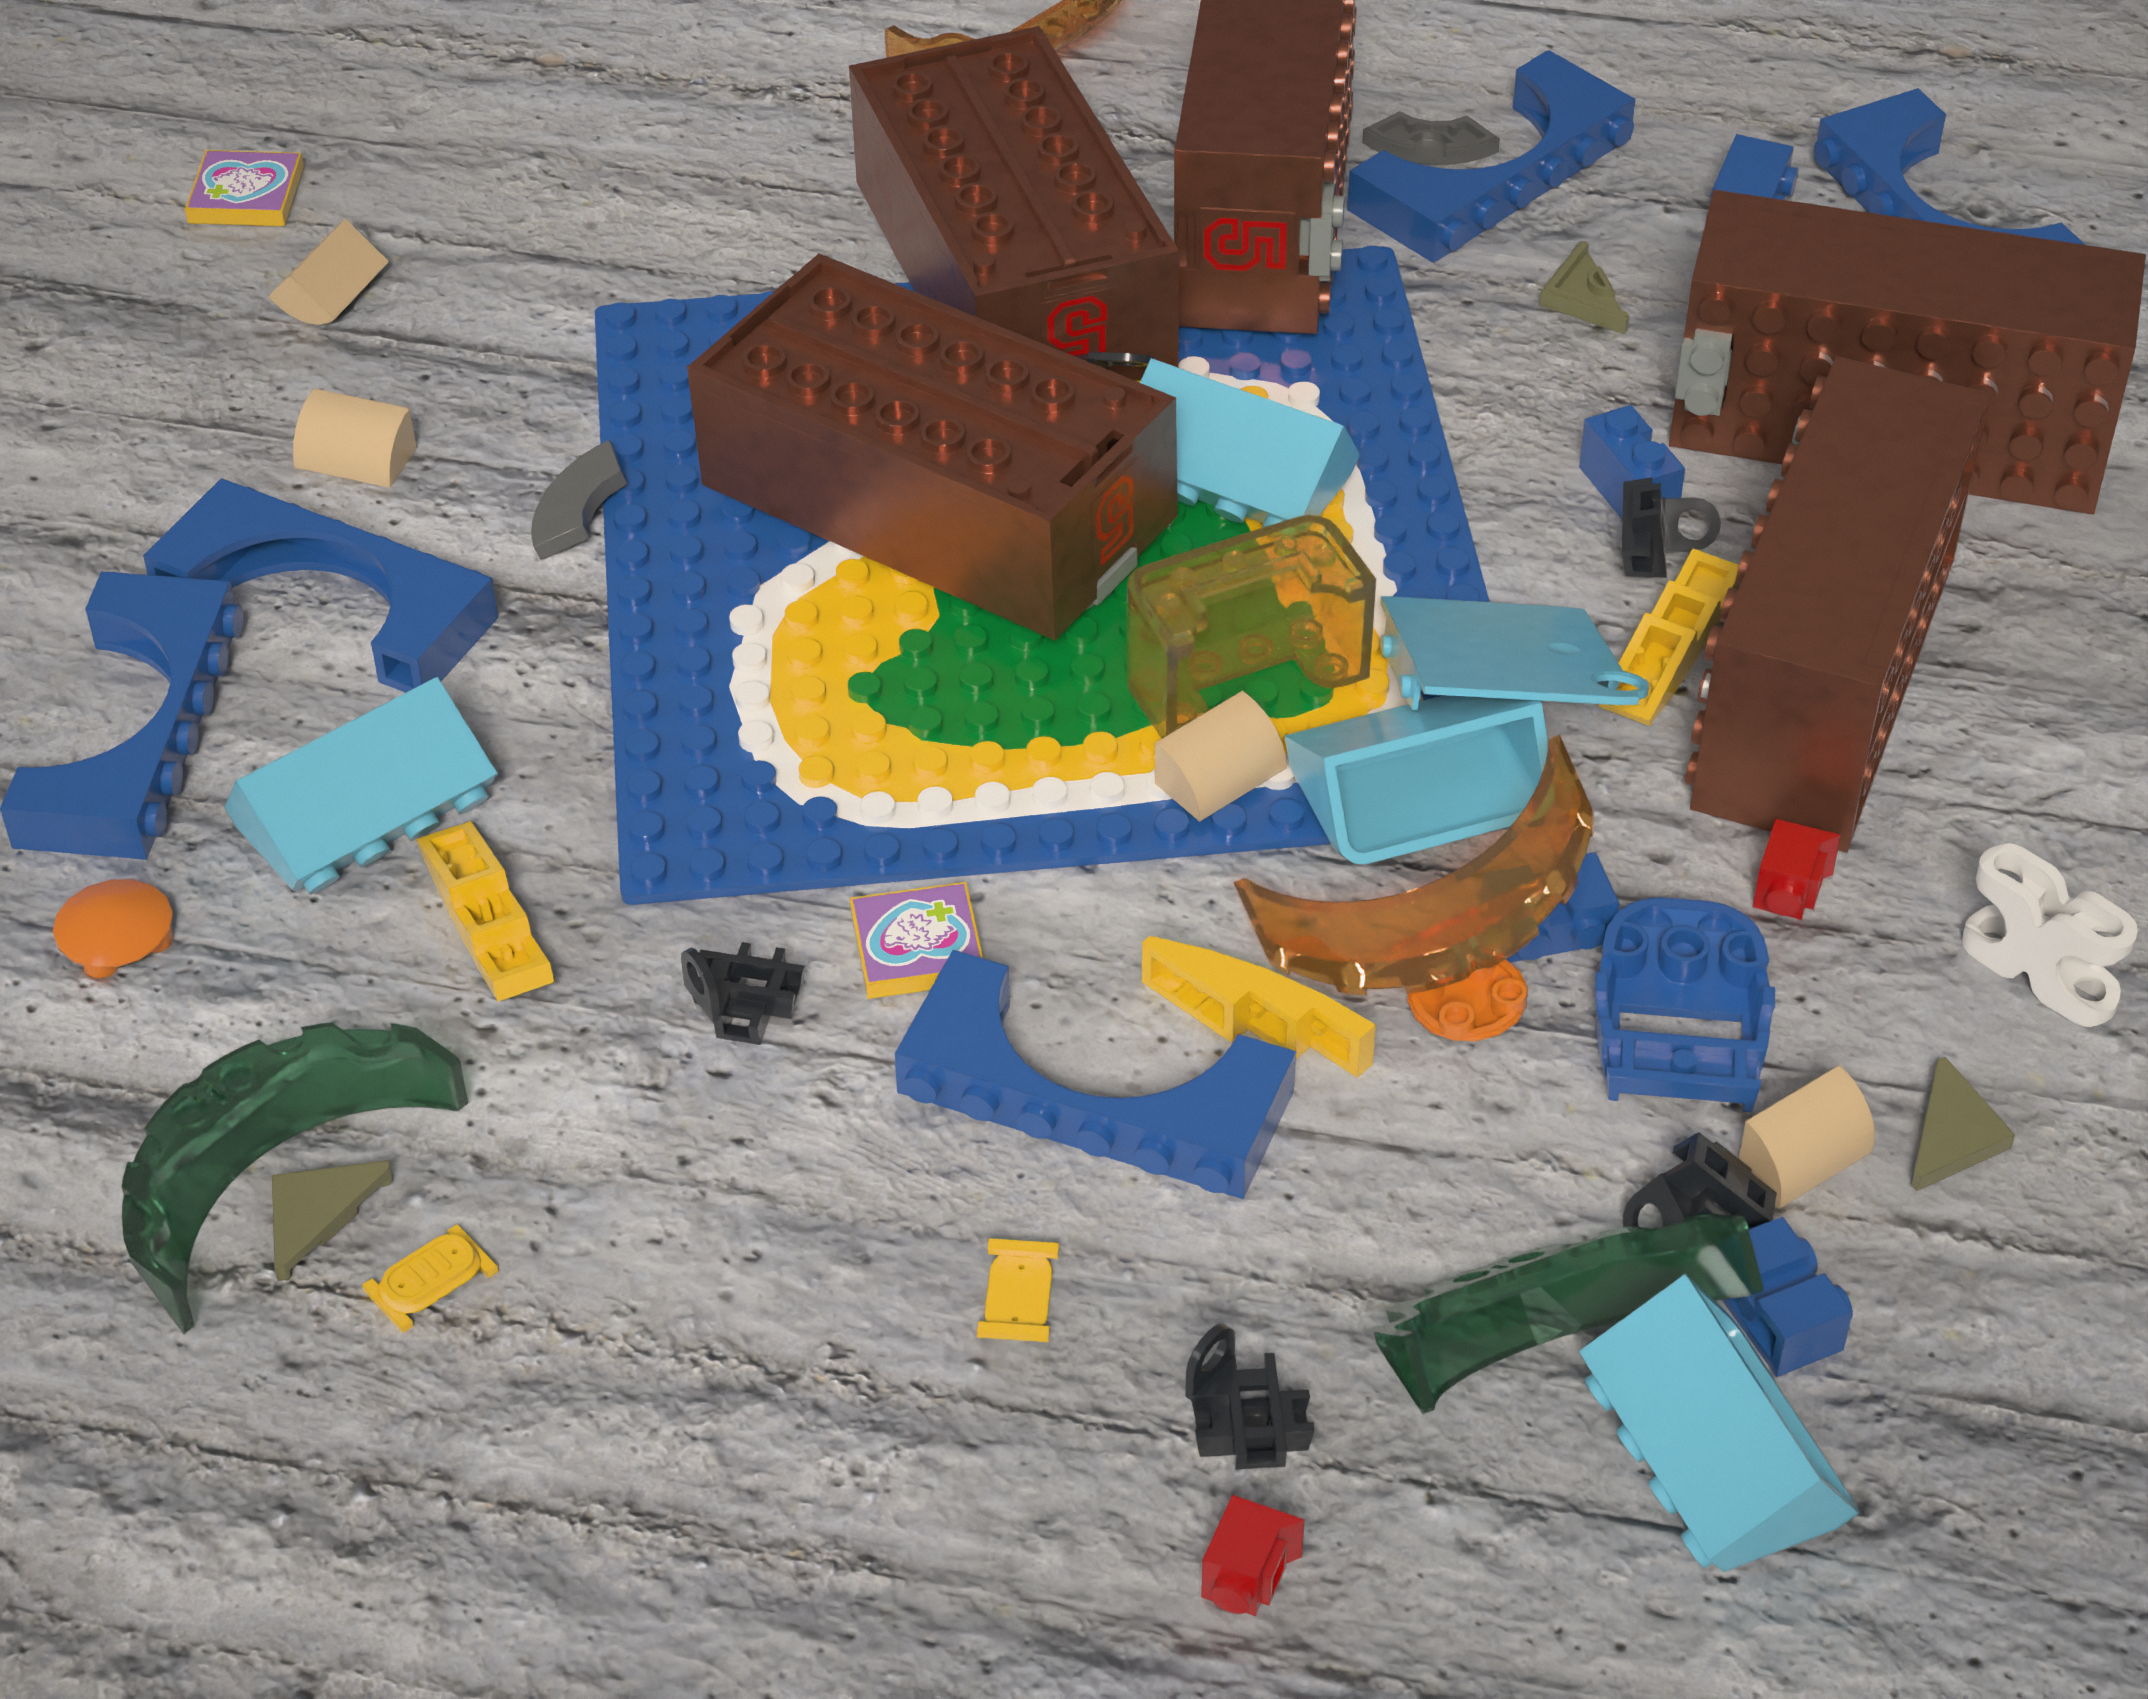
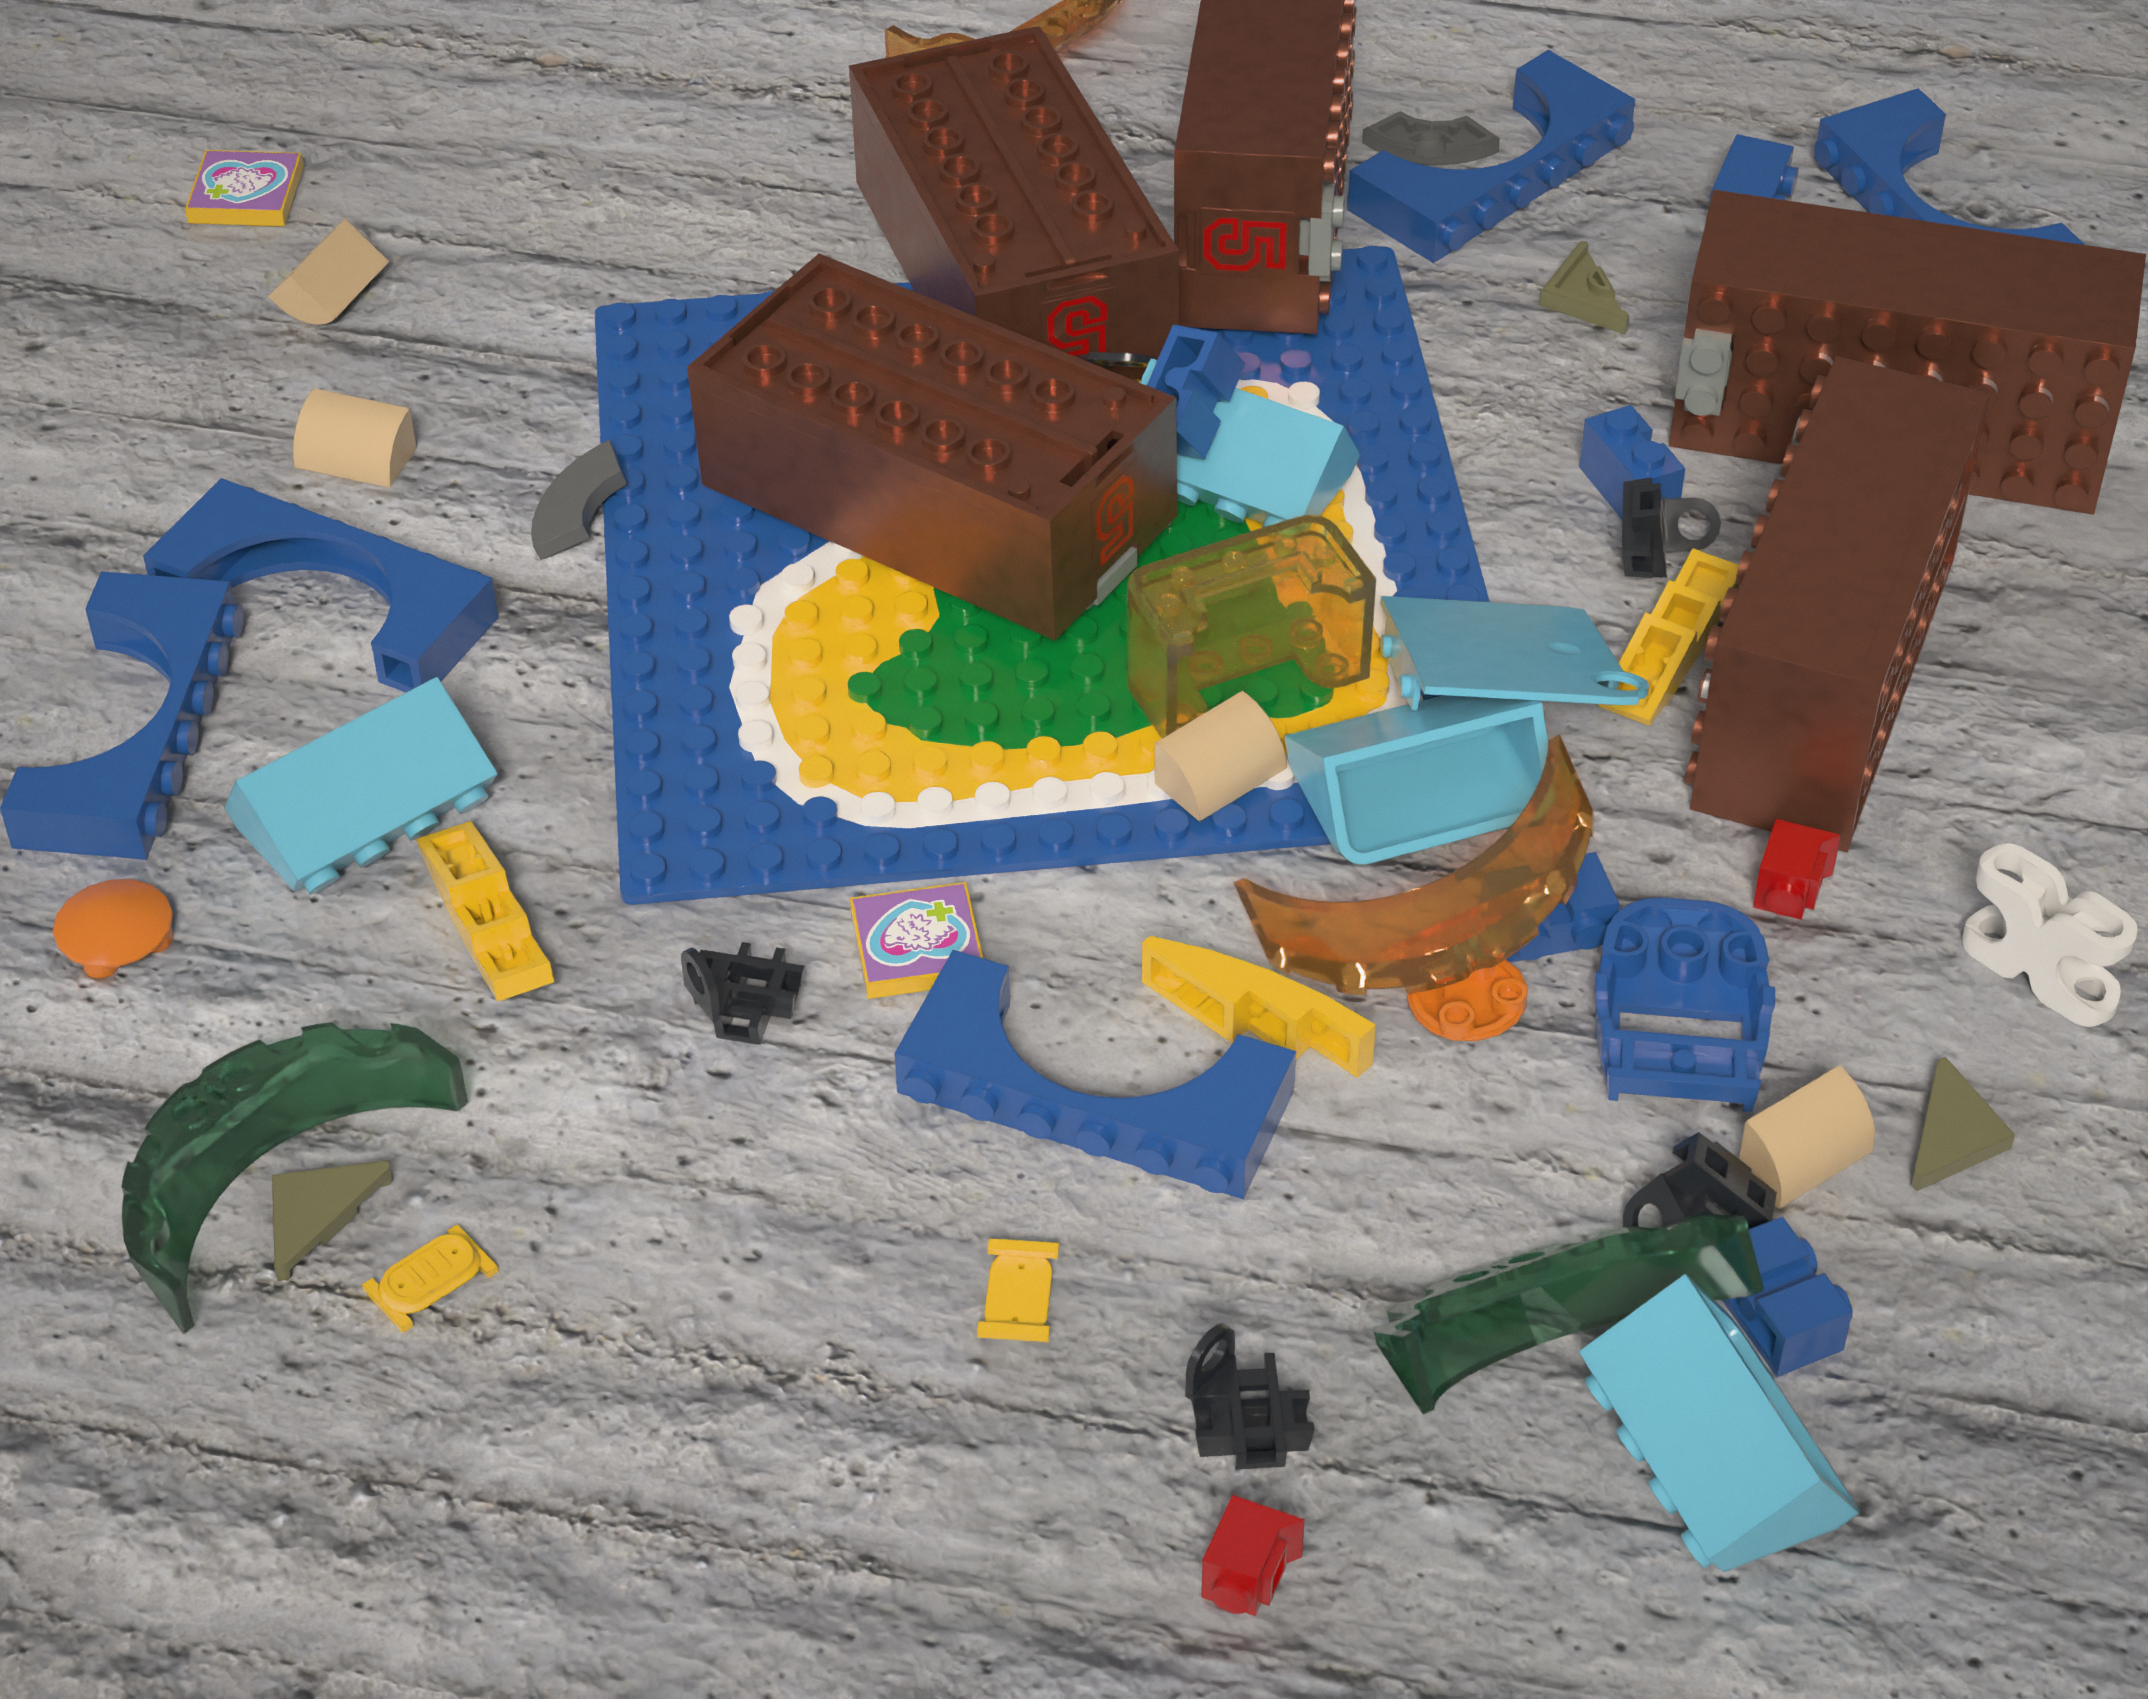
(1199, 372): none -> blue brick

